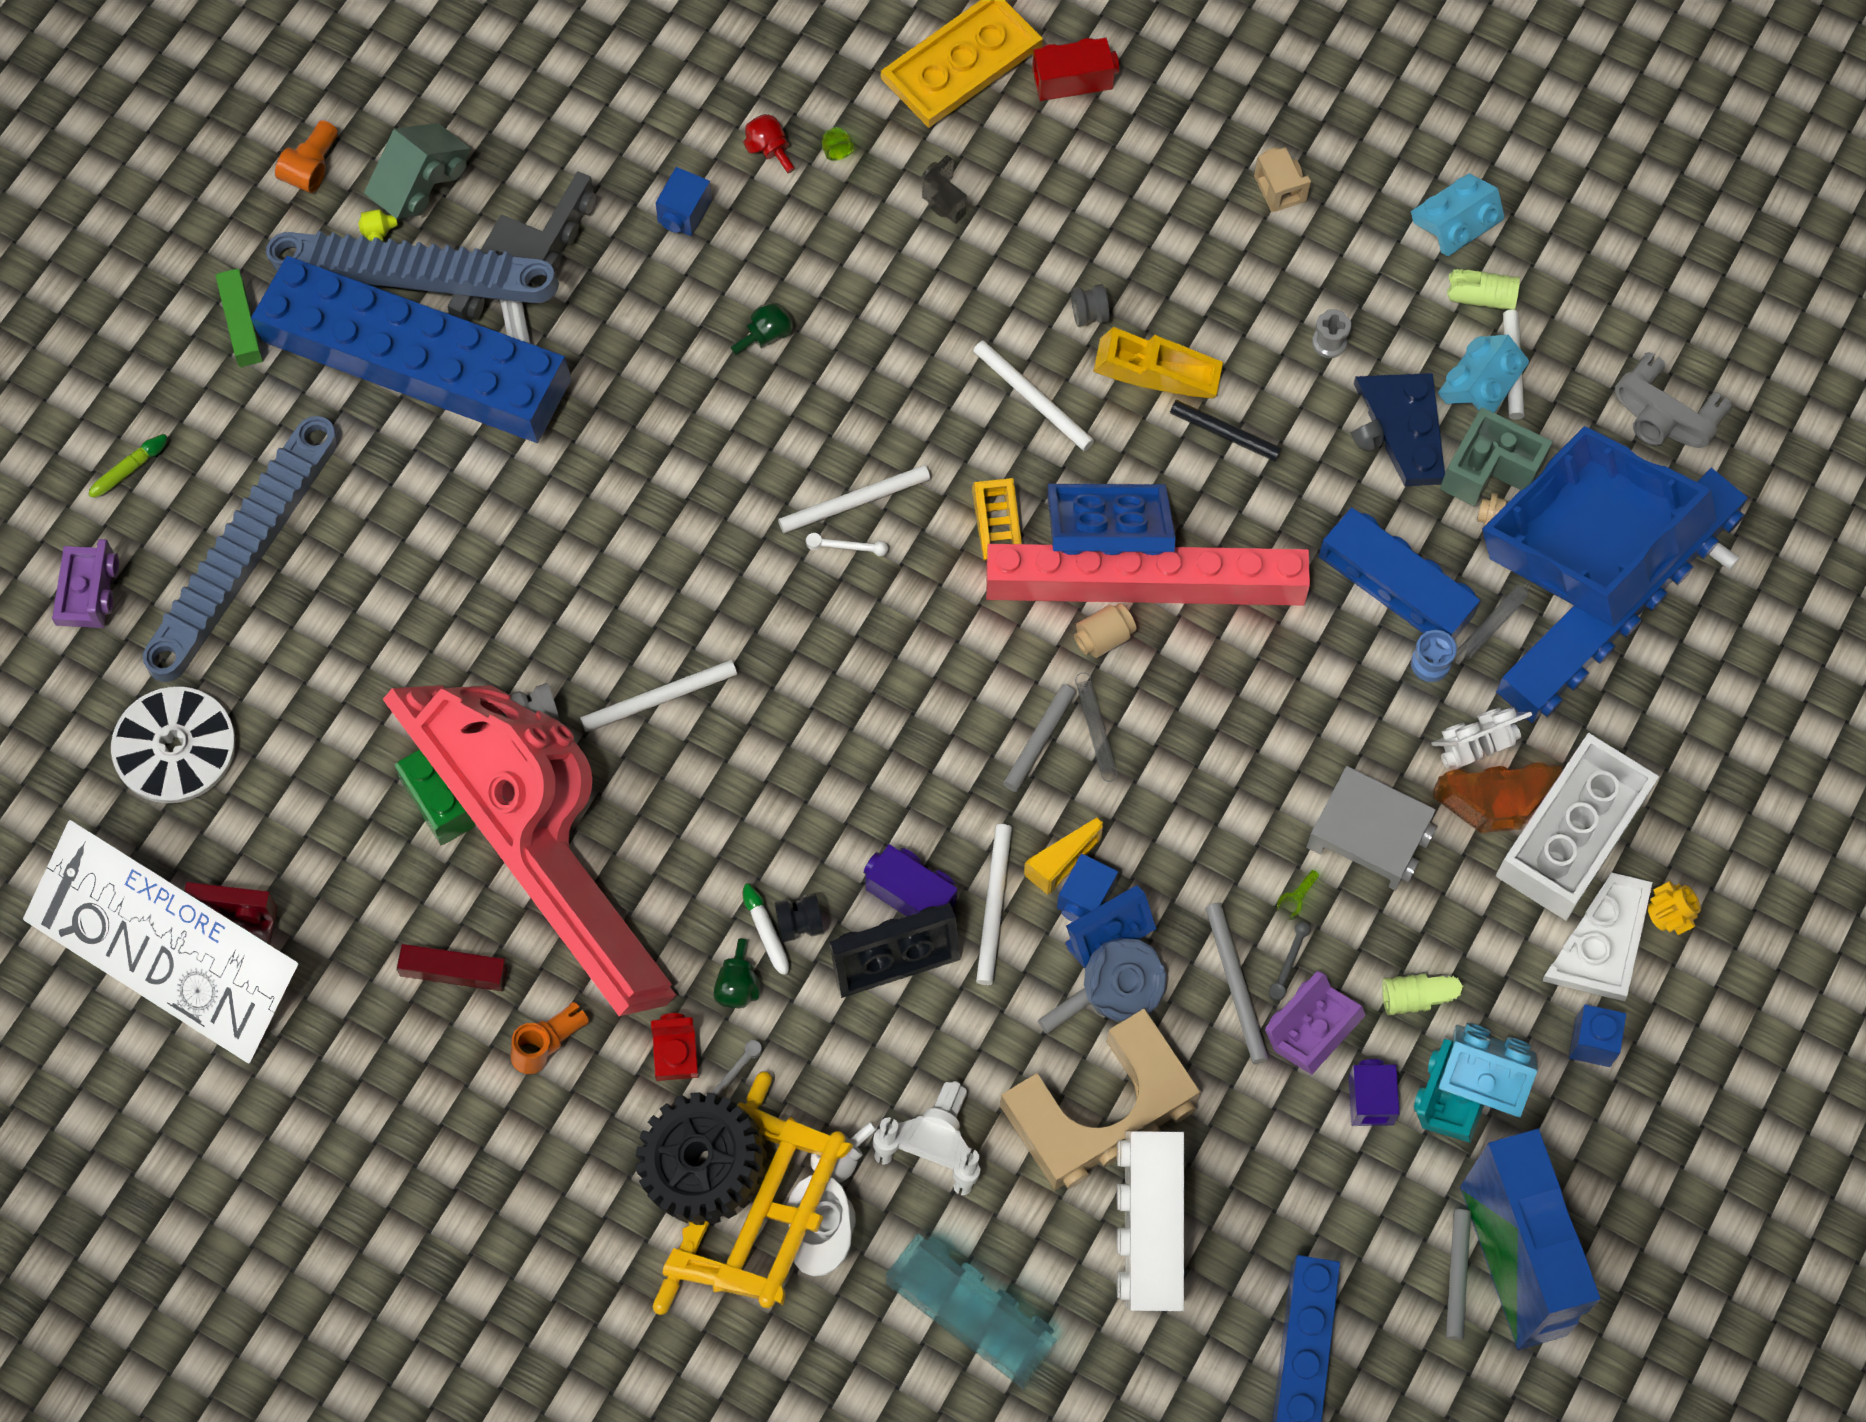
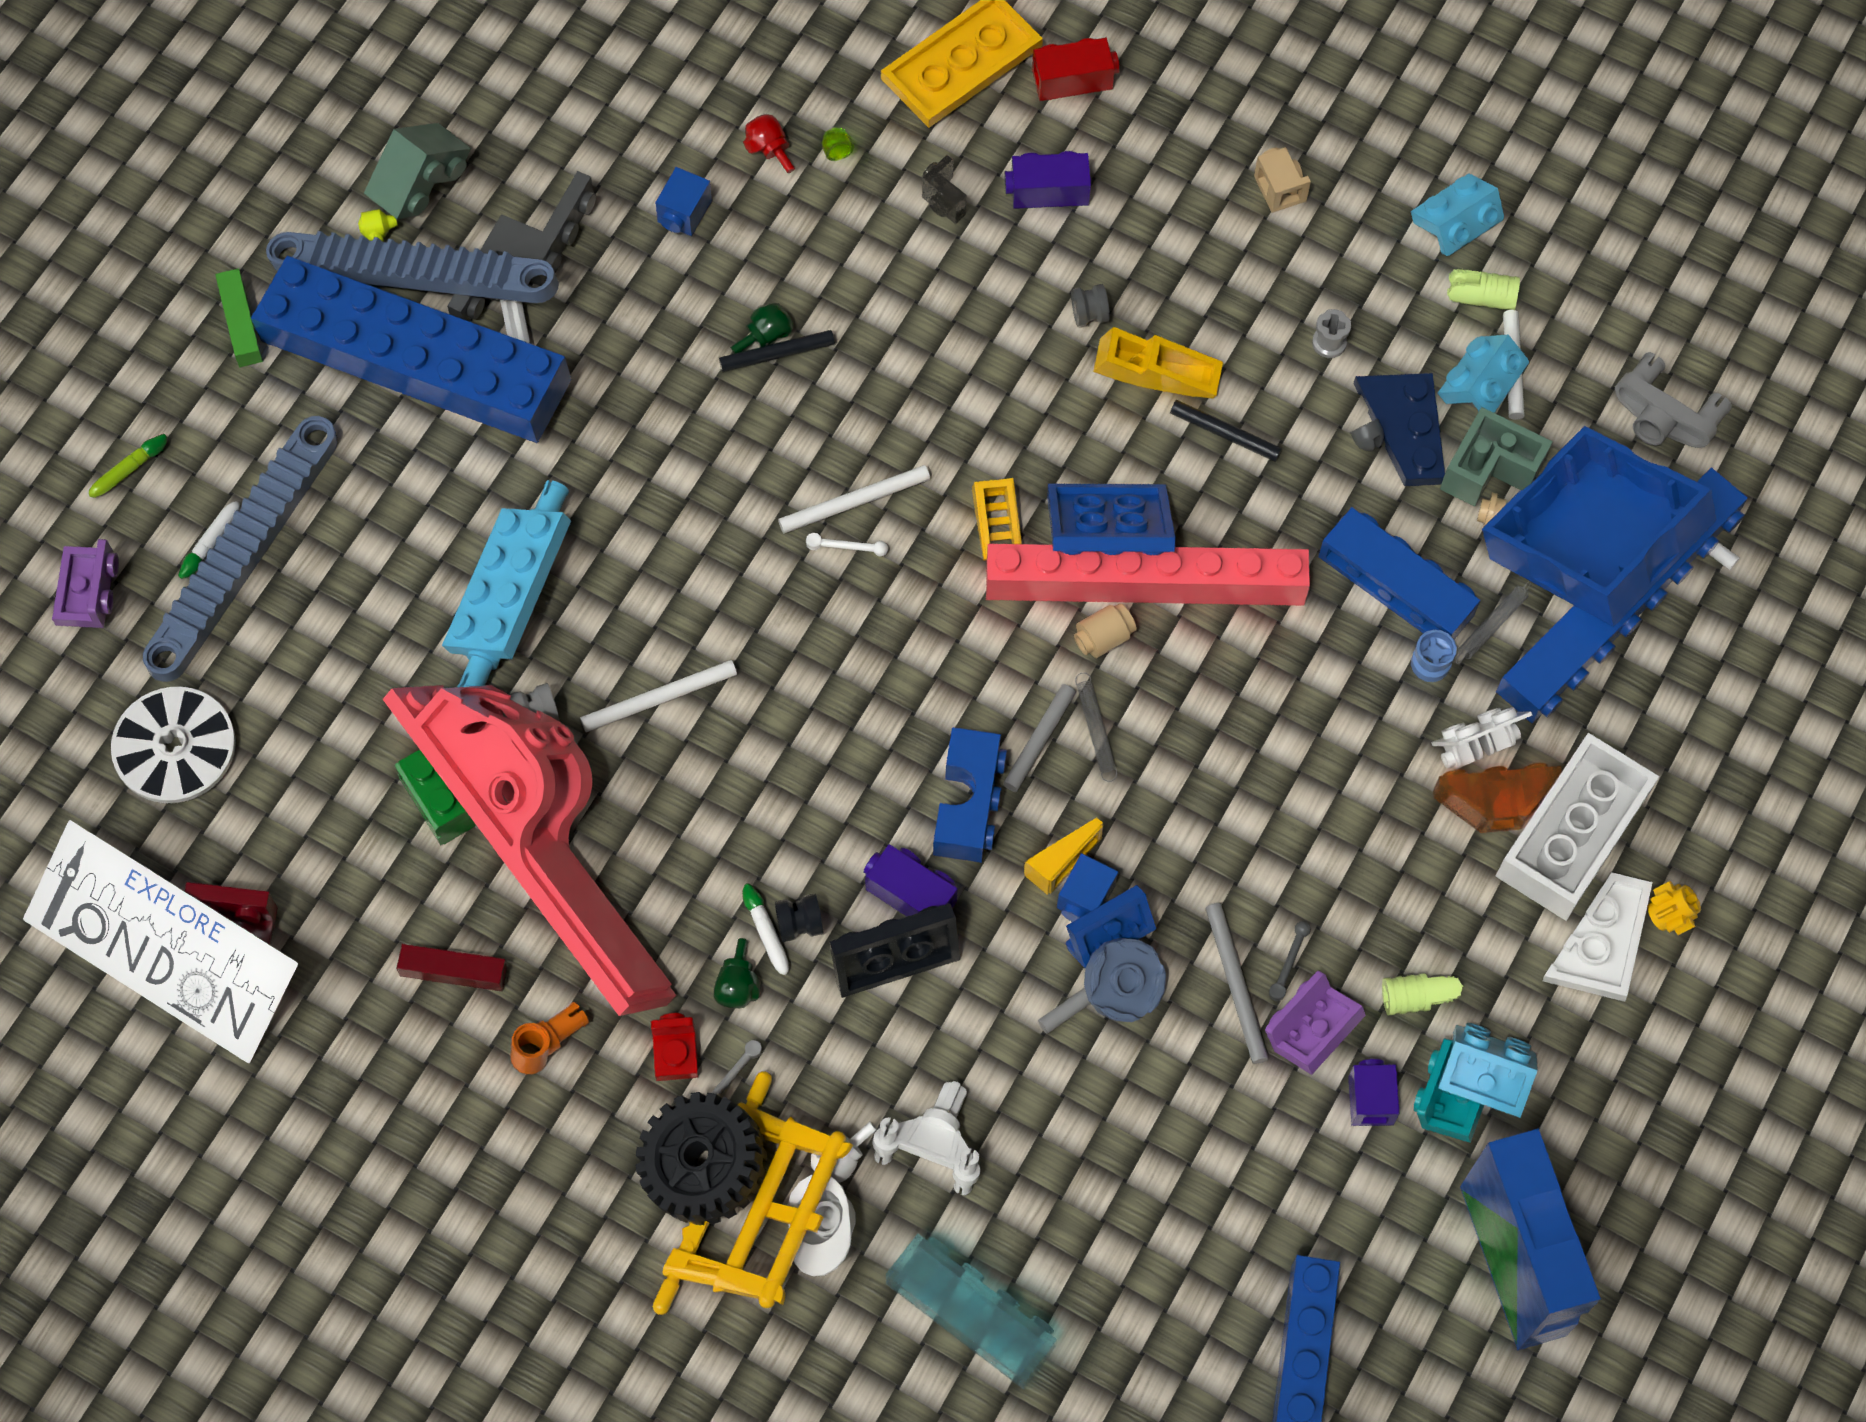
(207, 541): none -> white piece
(306, 164): orange pin -> none
(507, 584): none -> medium azure plate
(776, 351): none -> black bar
(964, 829): none -> blue arch
(994, 904): white bar -> none
(1033, 395): white bar -> none
(1049, 180): none -> dark purple brick
(1070, 1149): tan arch -> none
(1152, 1221): white brick -> none
(1298, 894): clear neon green hand -> none
(1373, 826): light grey panel -> none
(1458, 1275): light grey bar -> none
(1597, 1035): blue brick -> none

